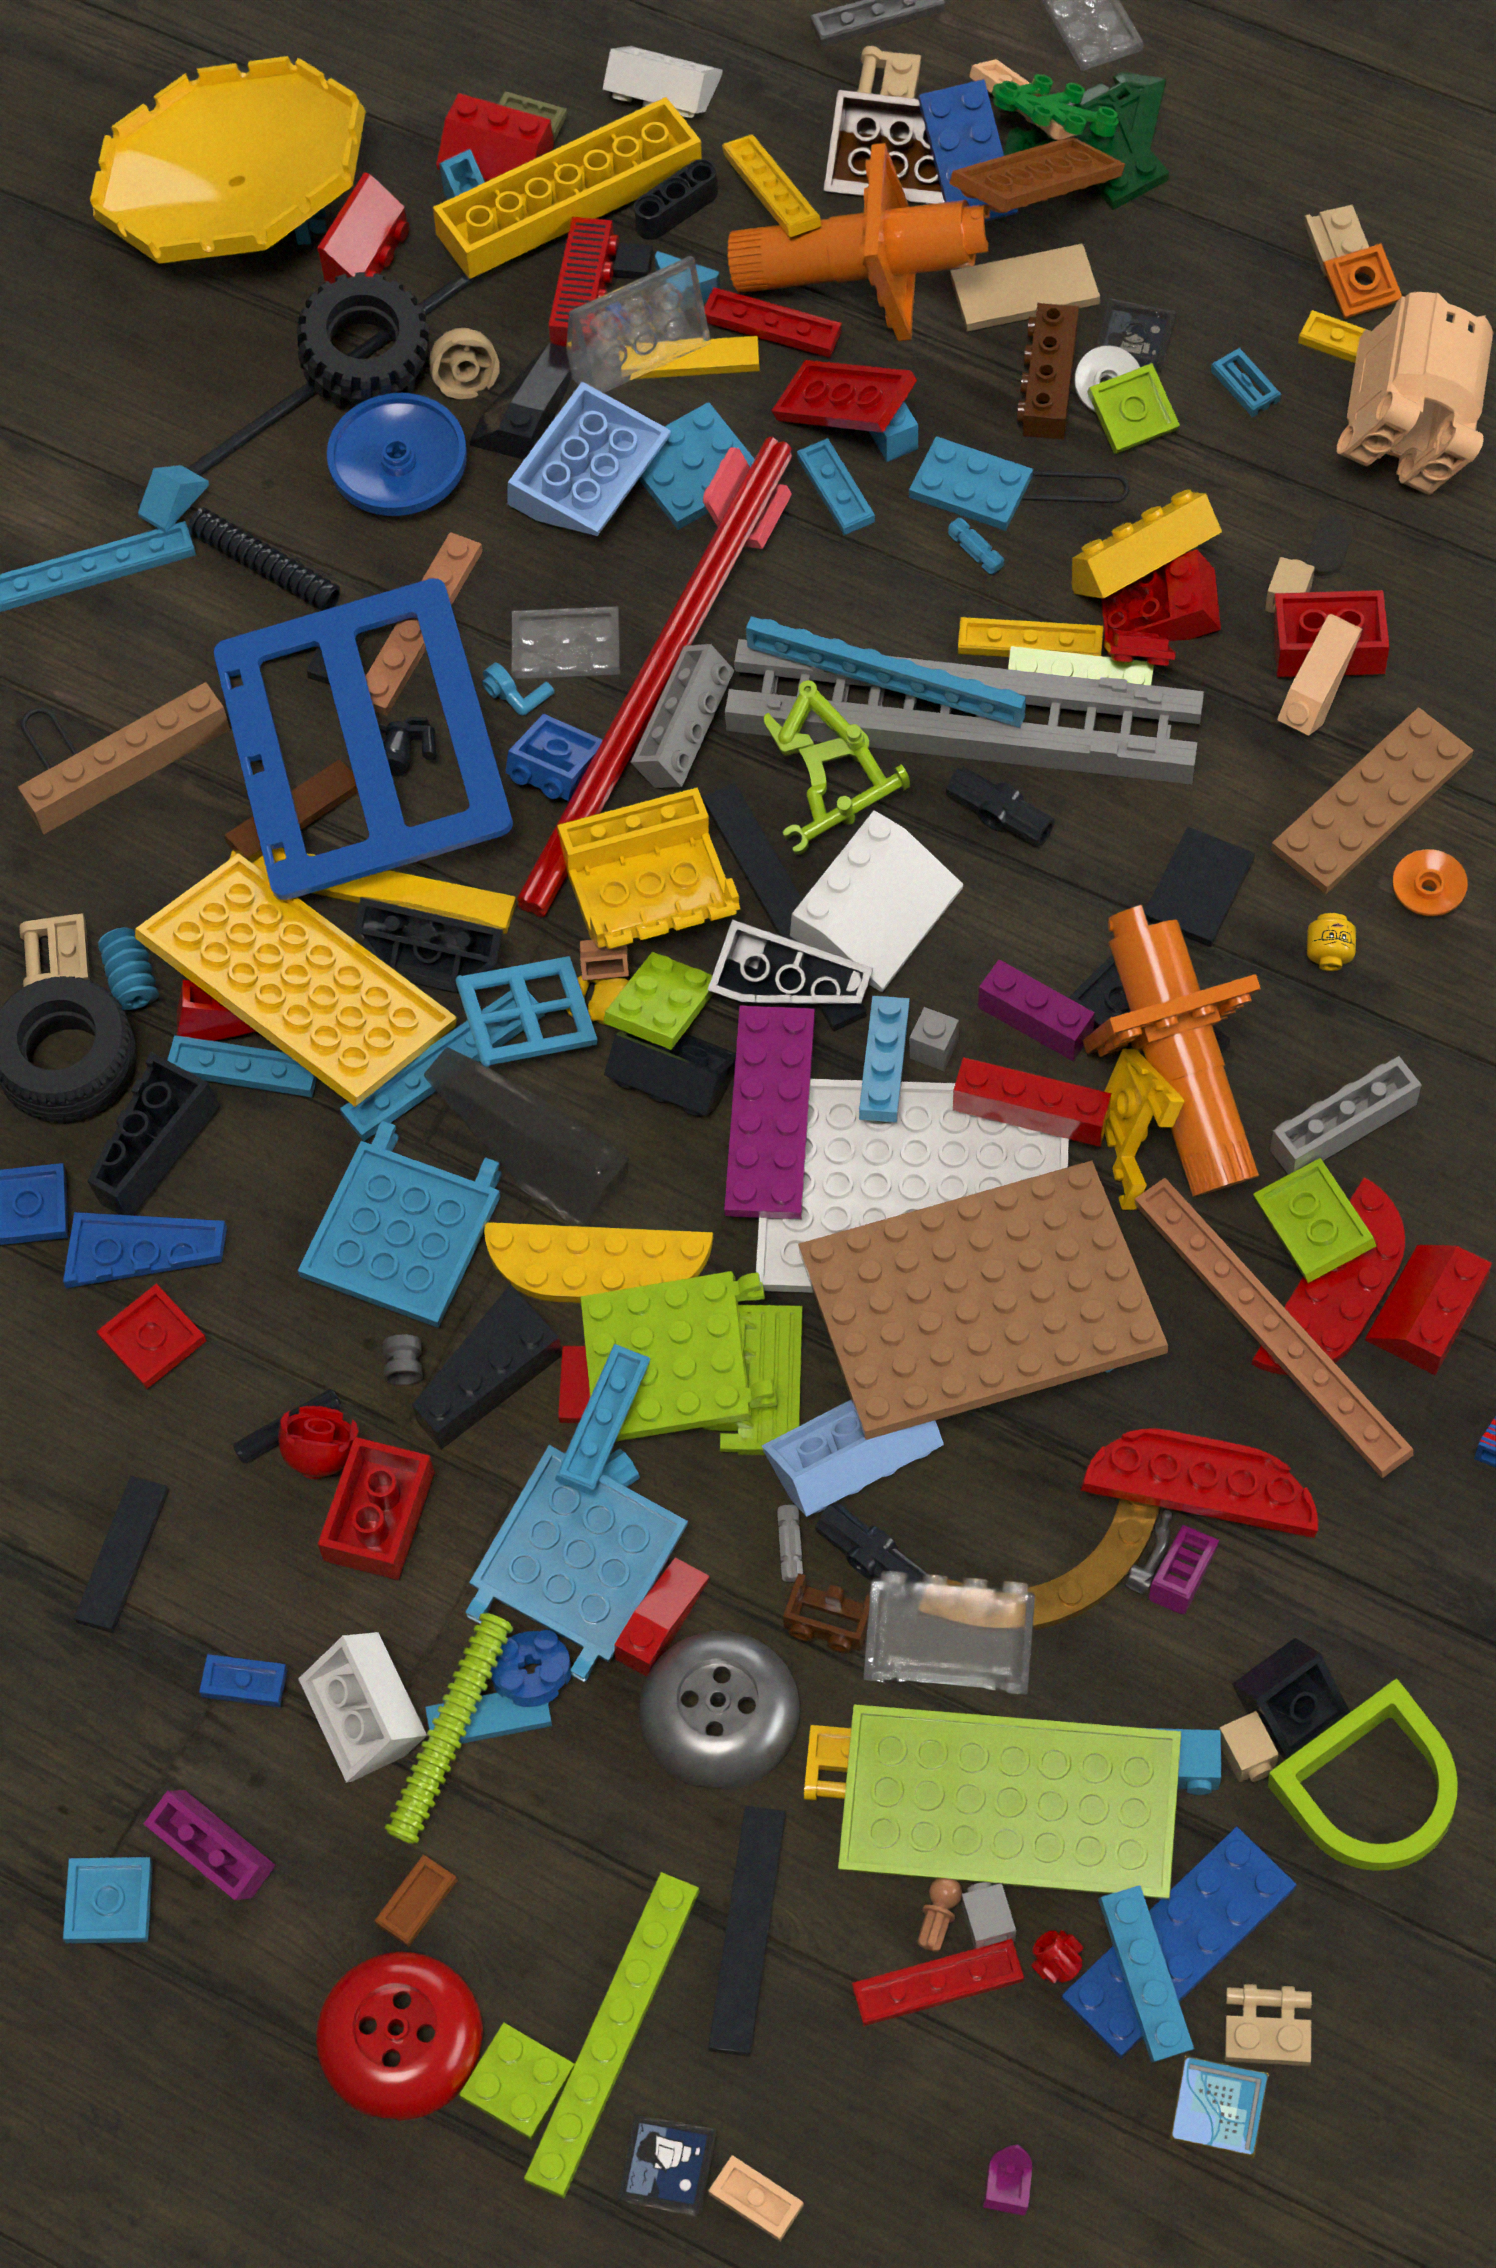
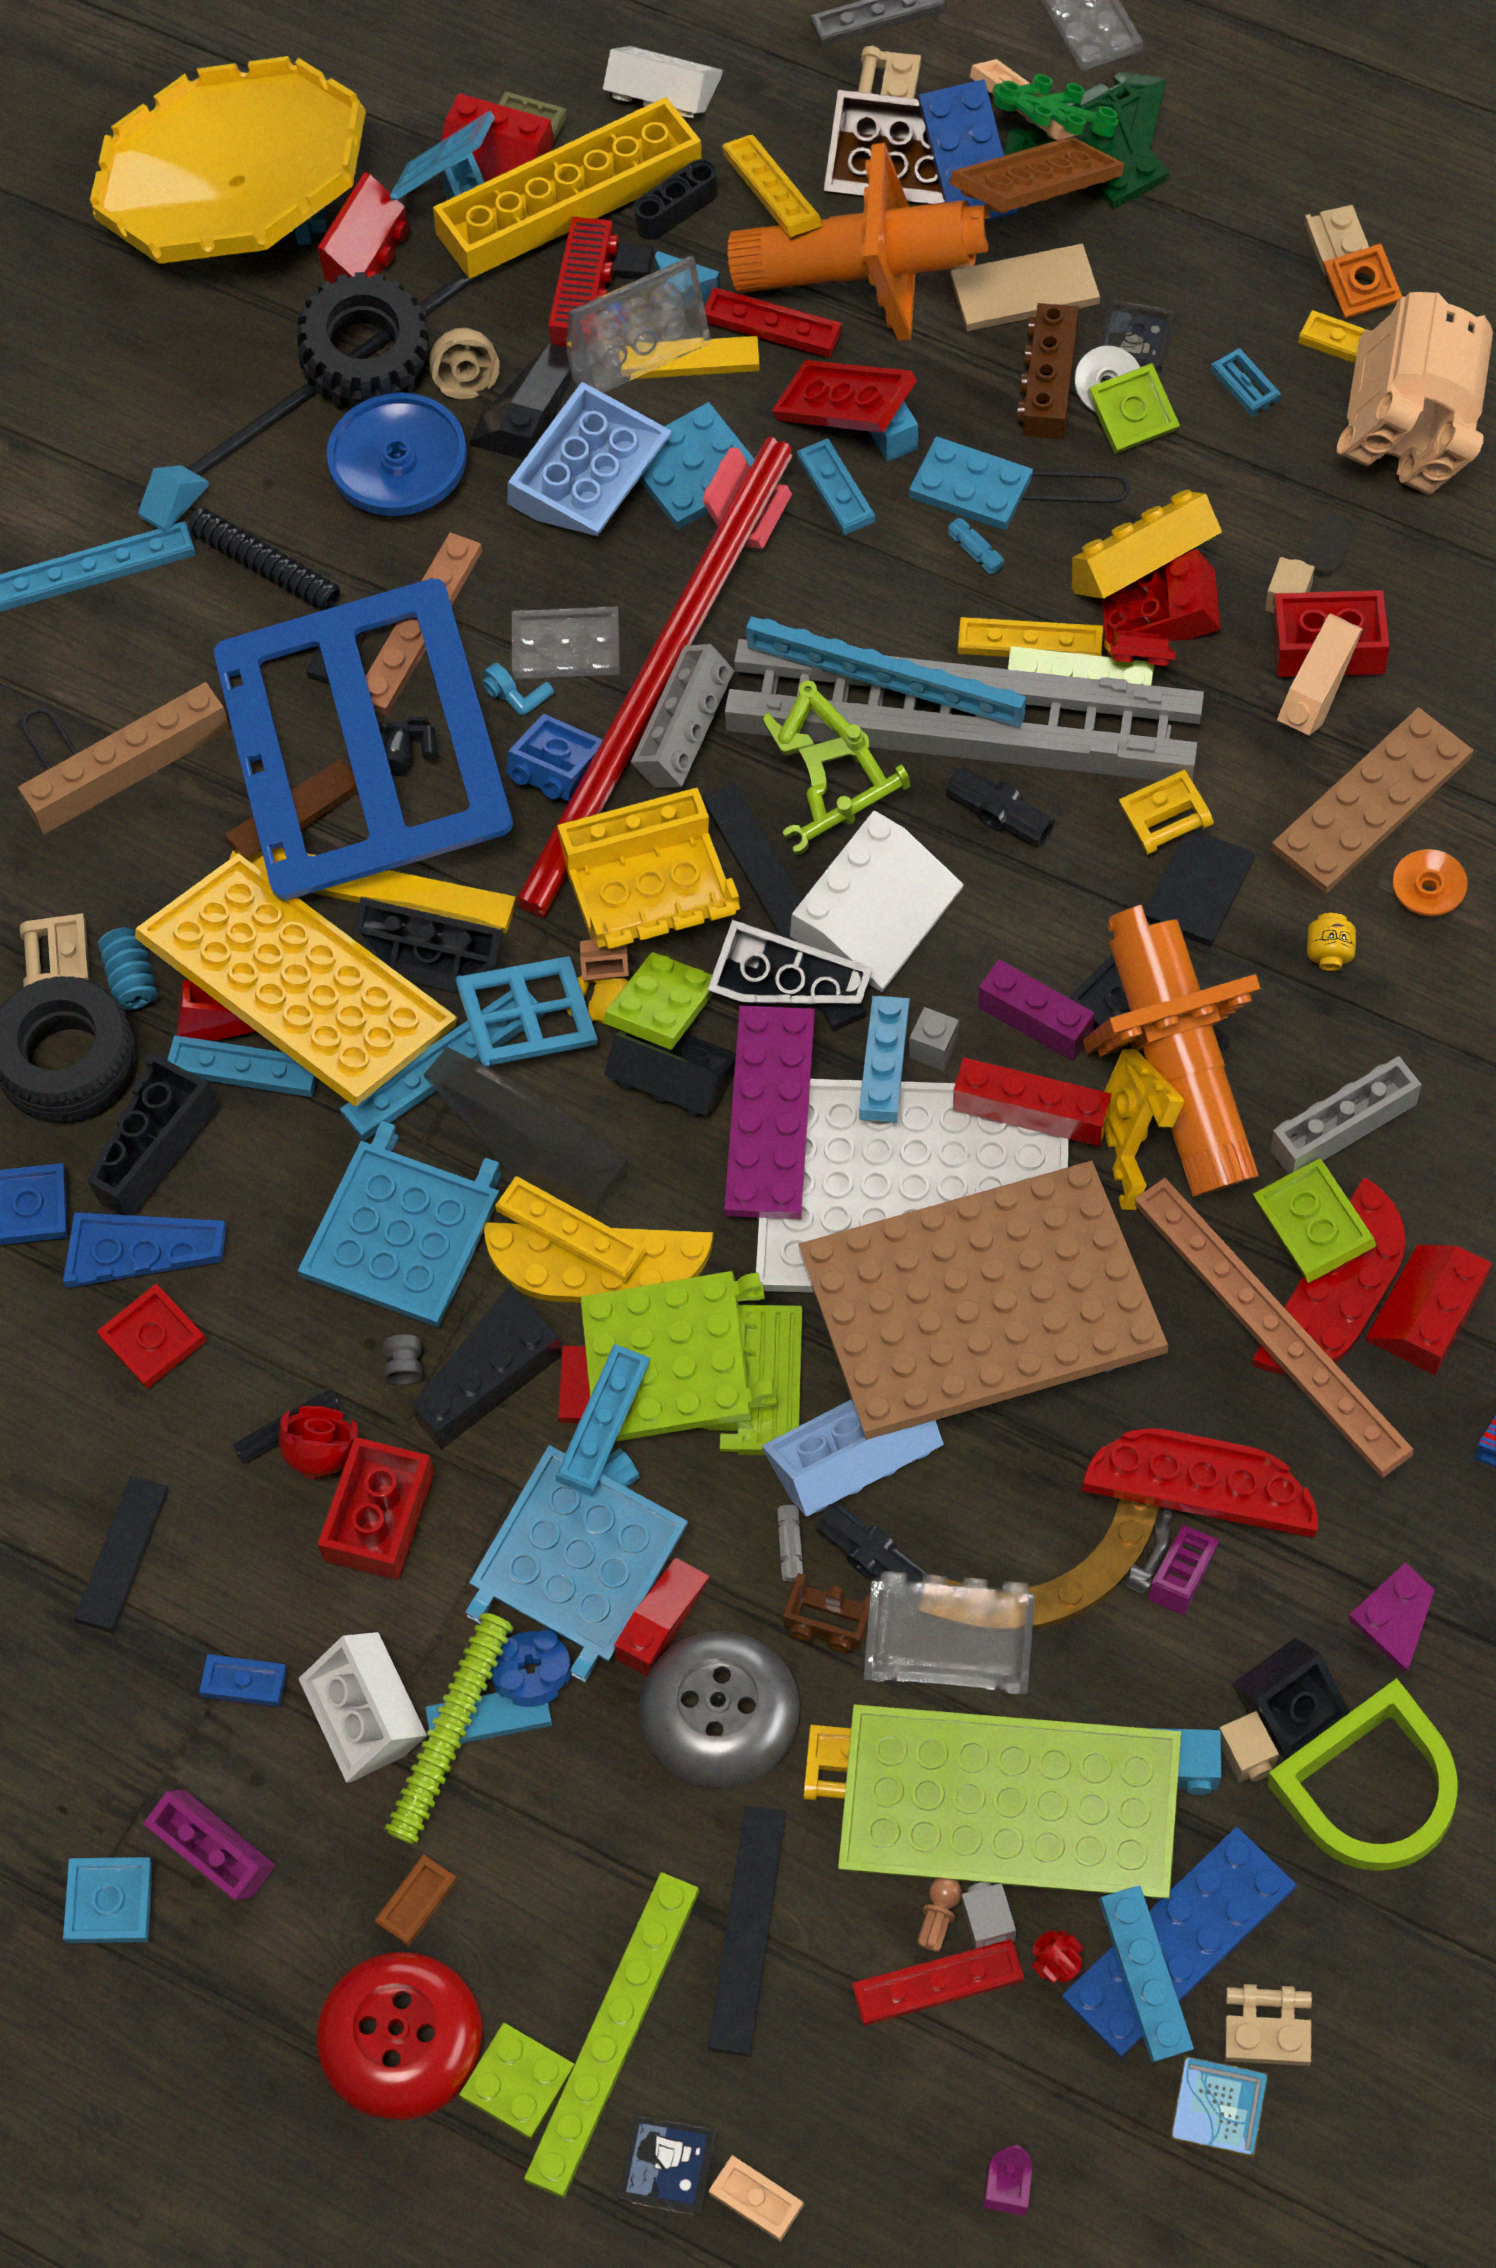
(442, 155): none -> dark azure window
(570, 1228): none -> yellow tile
(1163, 802): none -> yellow plate
(1395, 1615): none -> magenta wing

